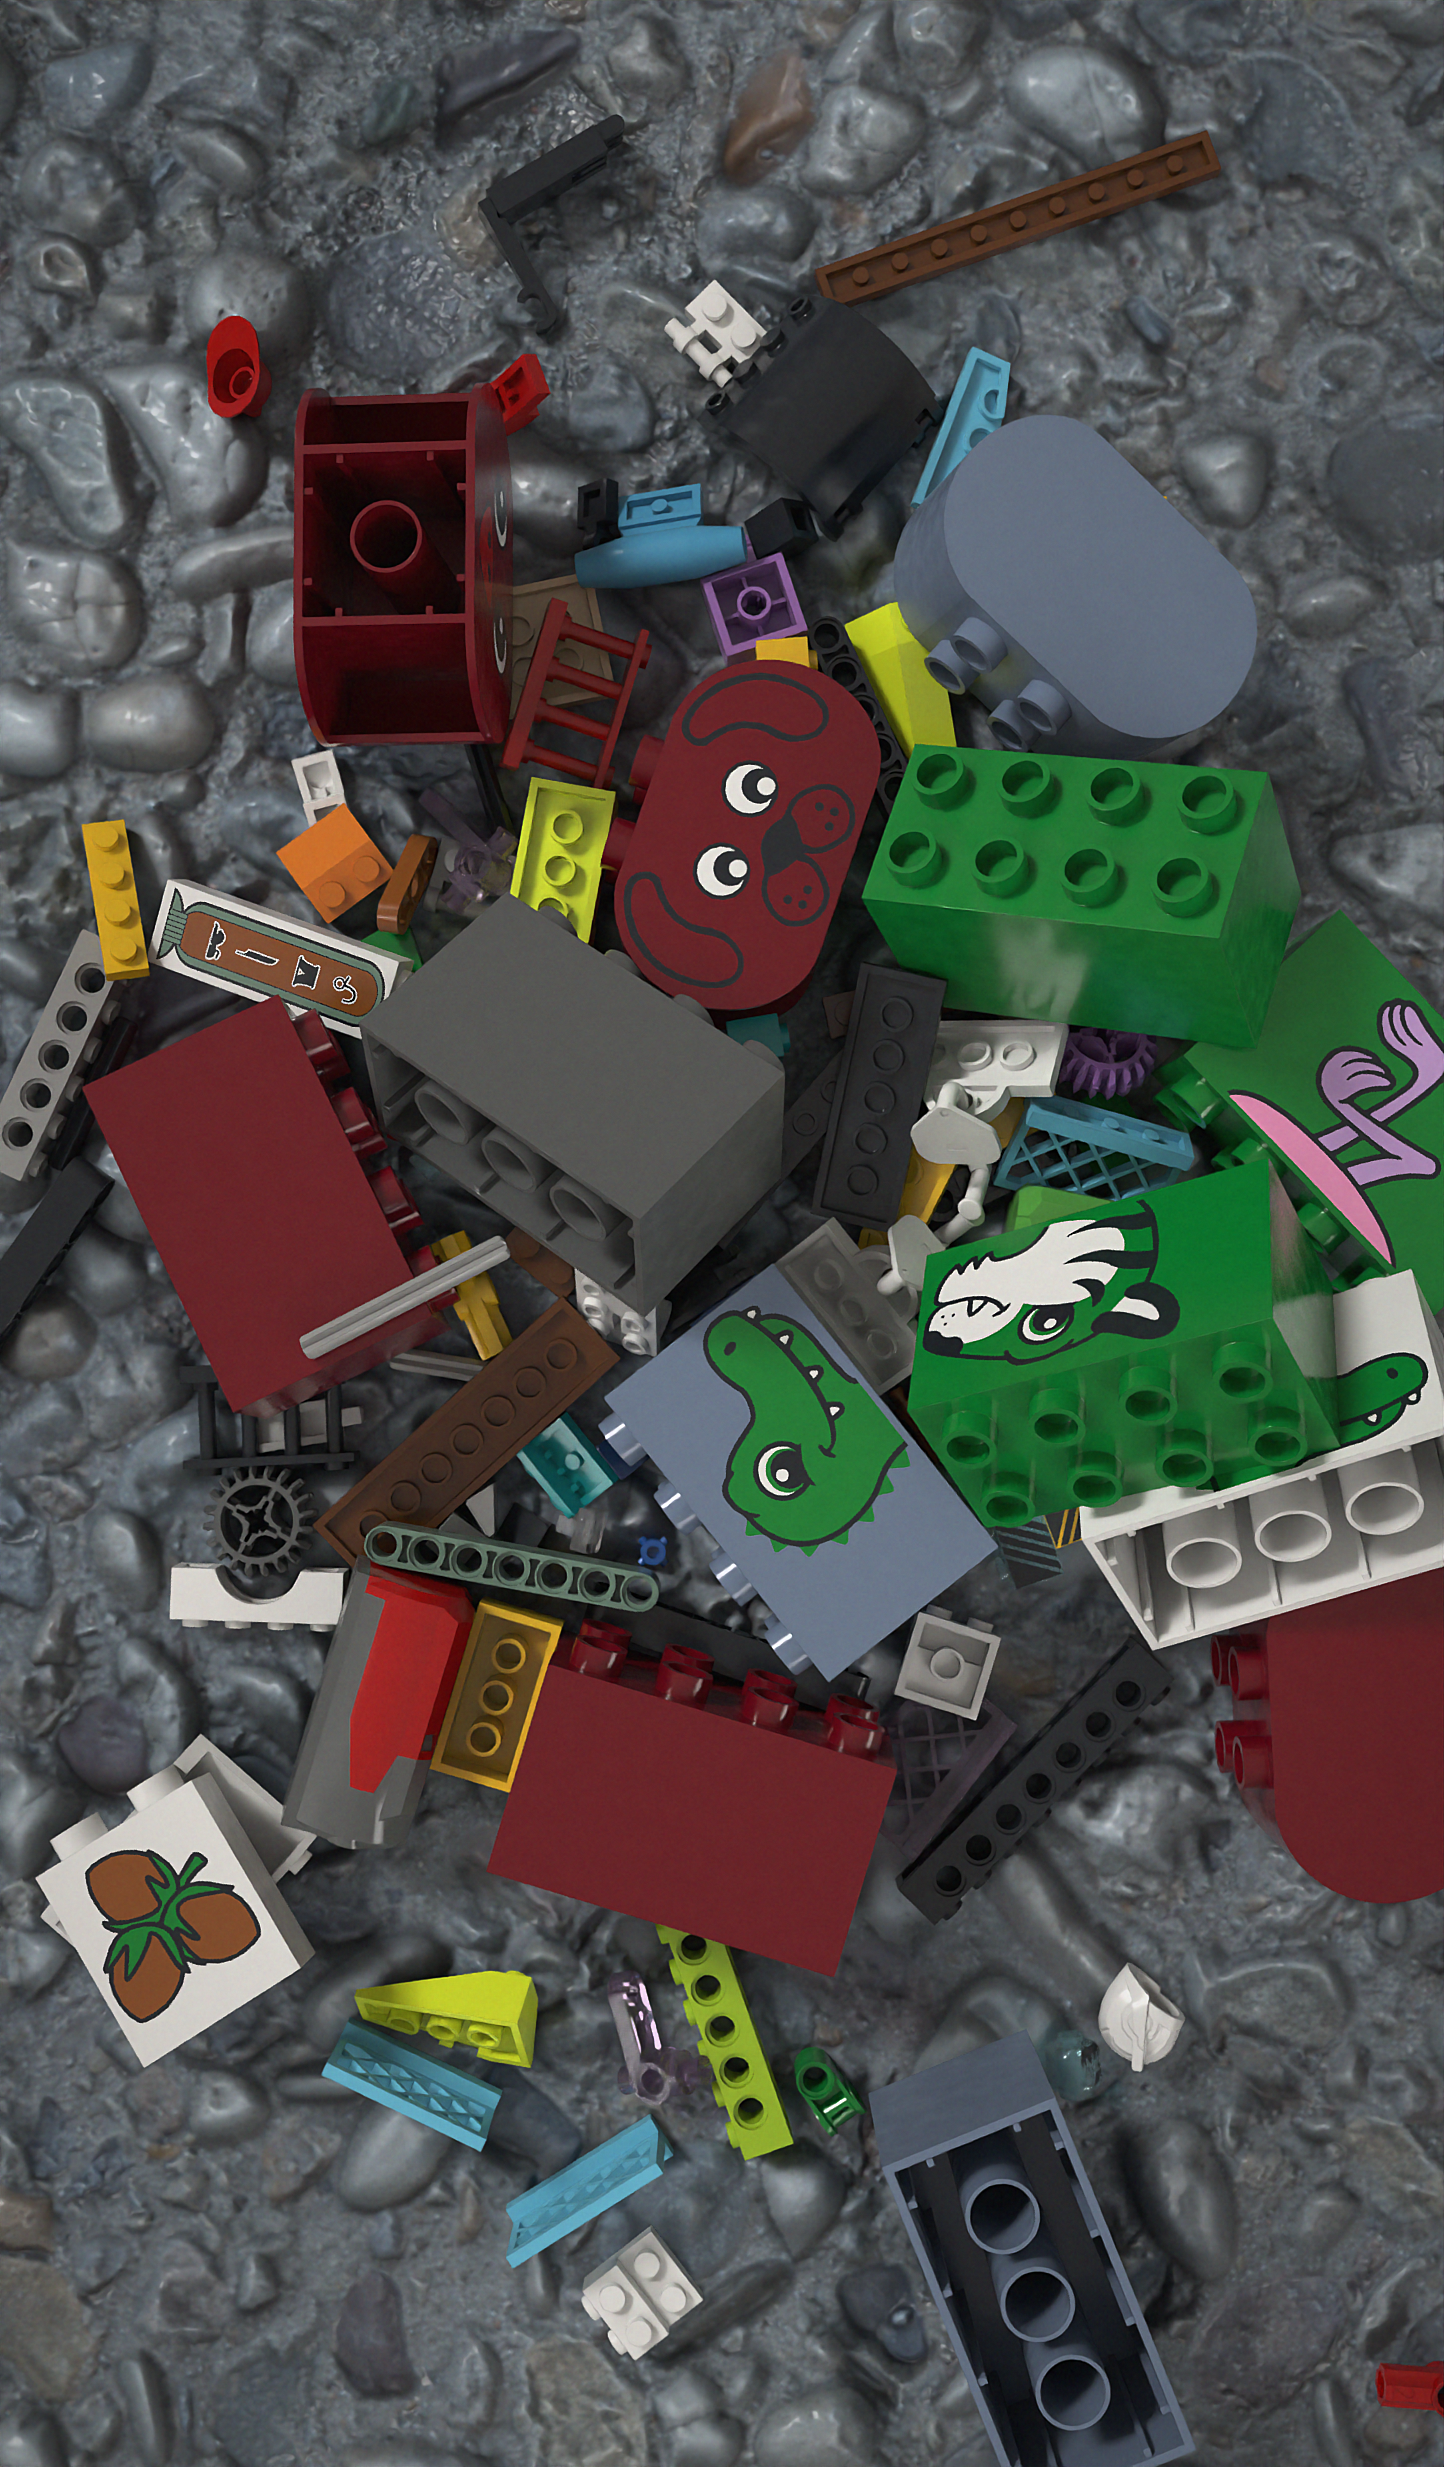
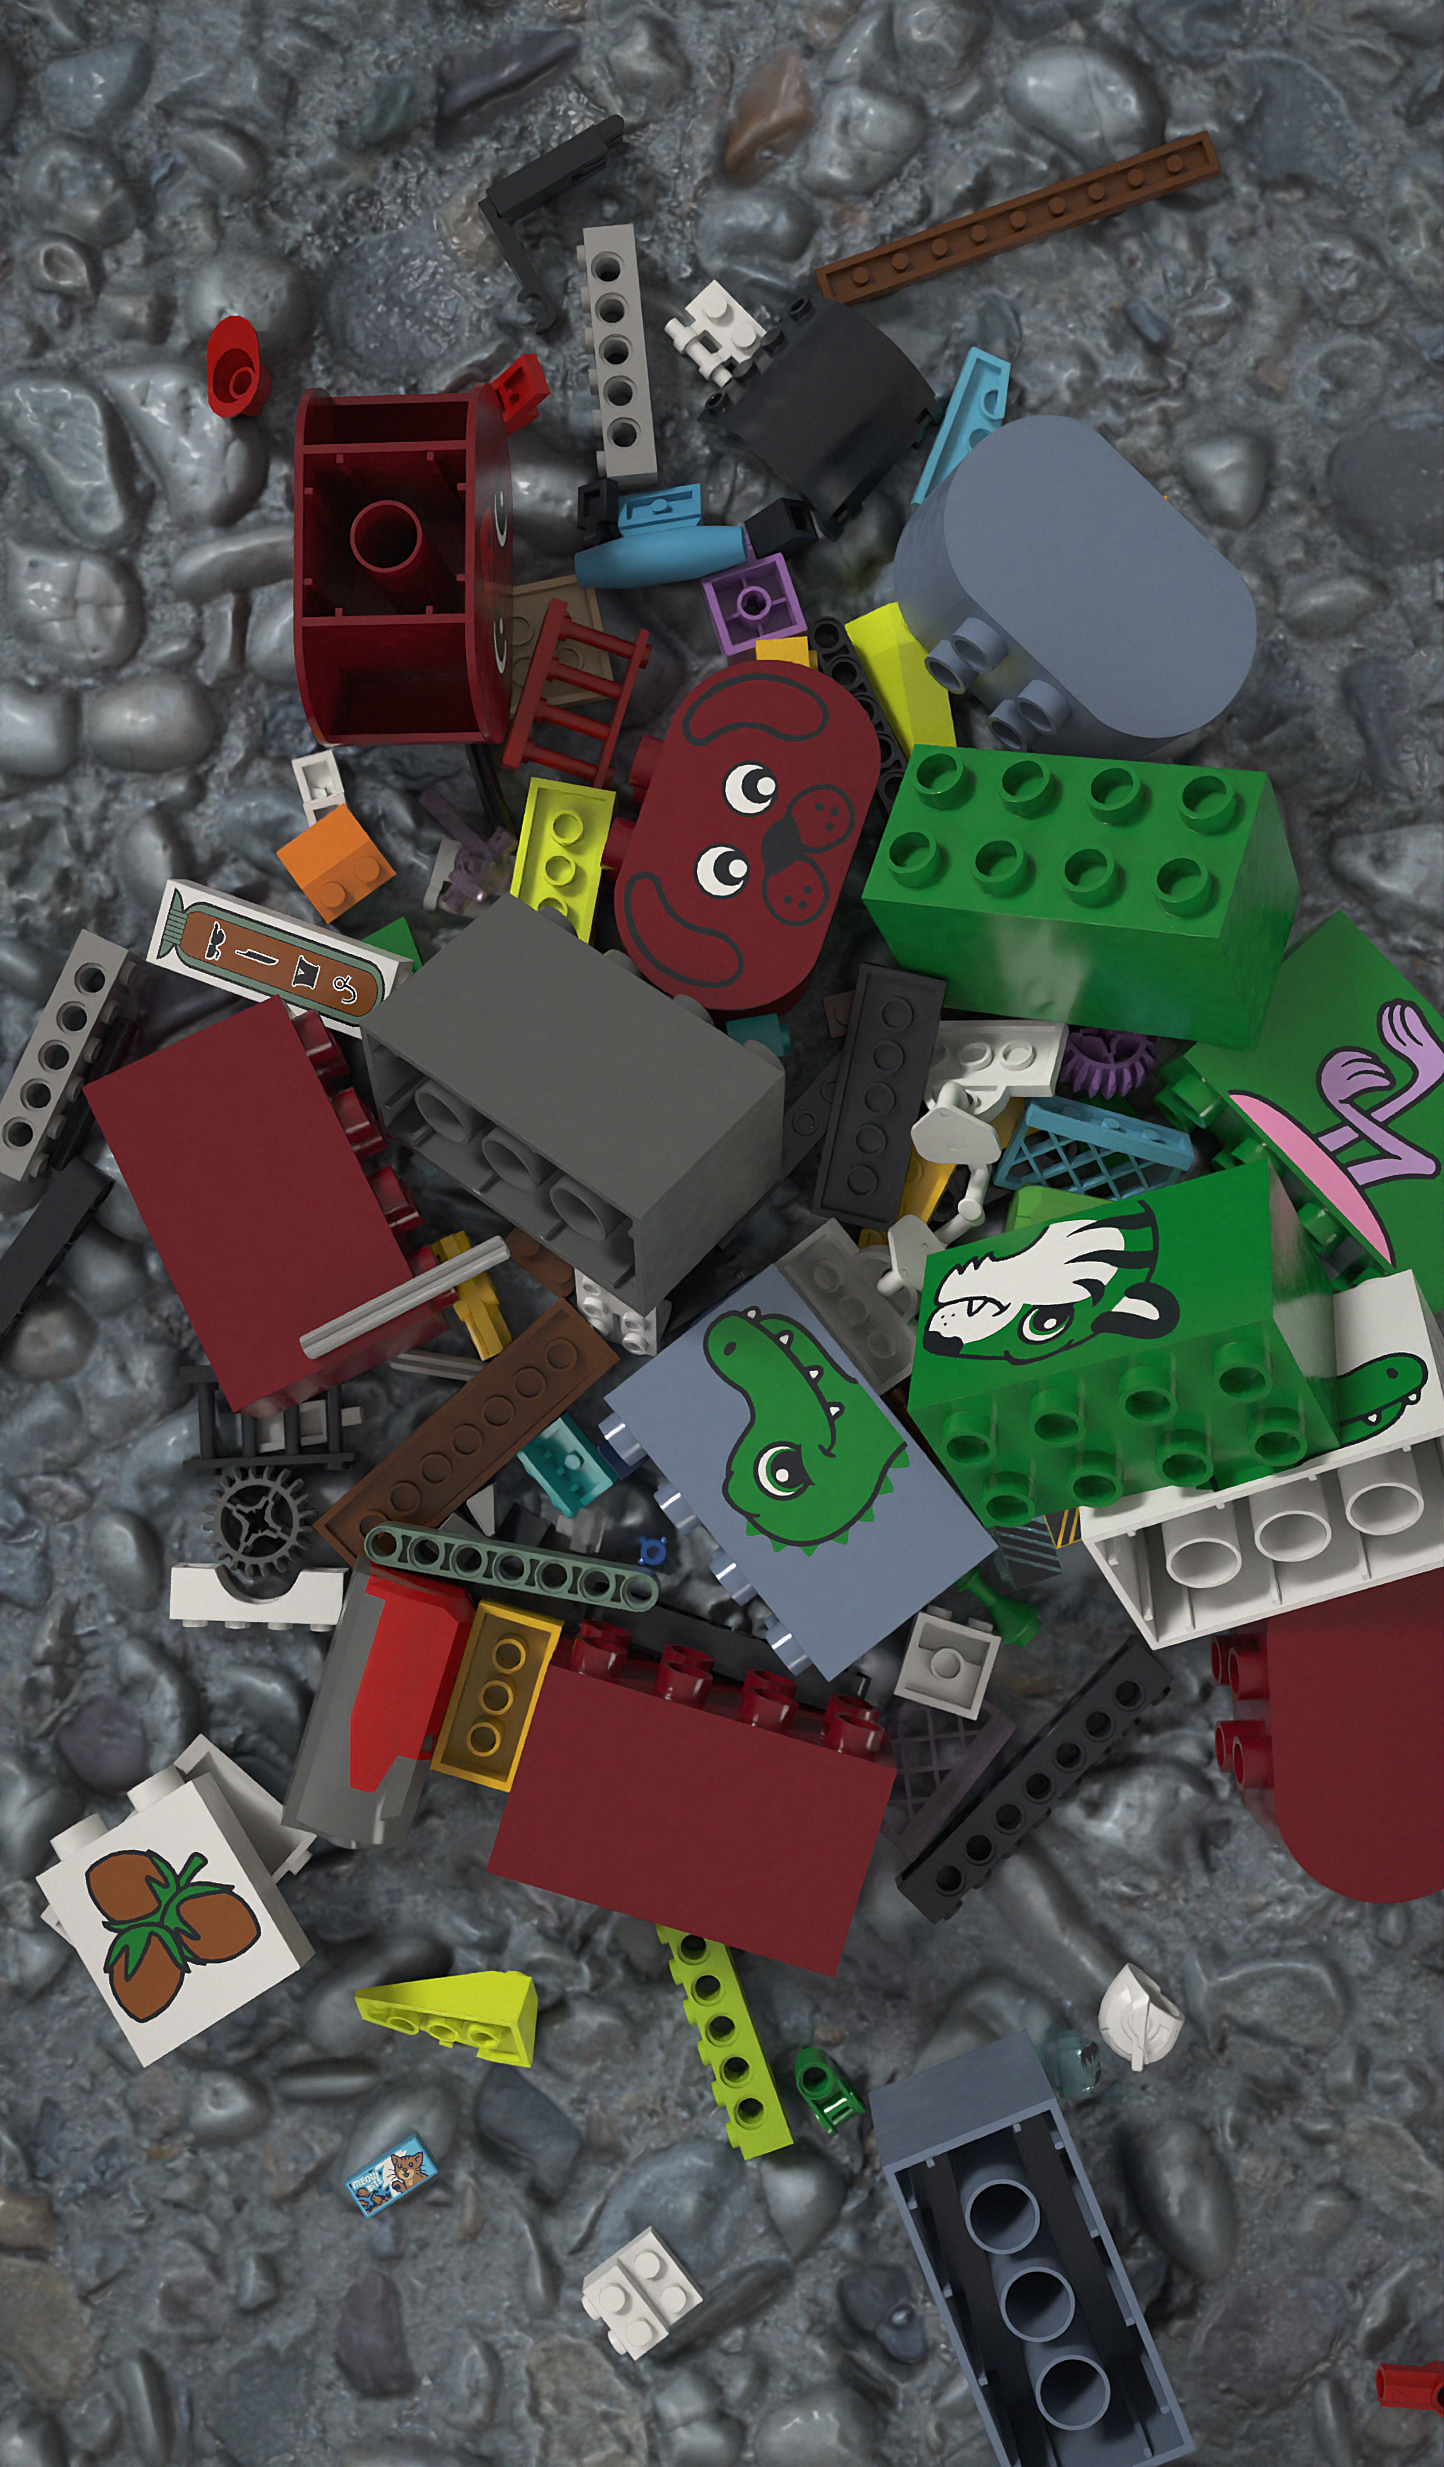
(115, 900): yellow plate -> none
(392, 2175): none -> tile
(407, 884): dark orange beam -> none
(413, 2083): medium azure fence -> none
(586, 2188): medium azure fence -> none
(615, 251): none -> light grey brick
(643, 2050): clear purple piece -> none
(1013, 1618): none -> green piece

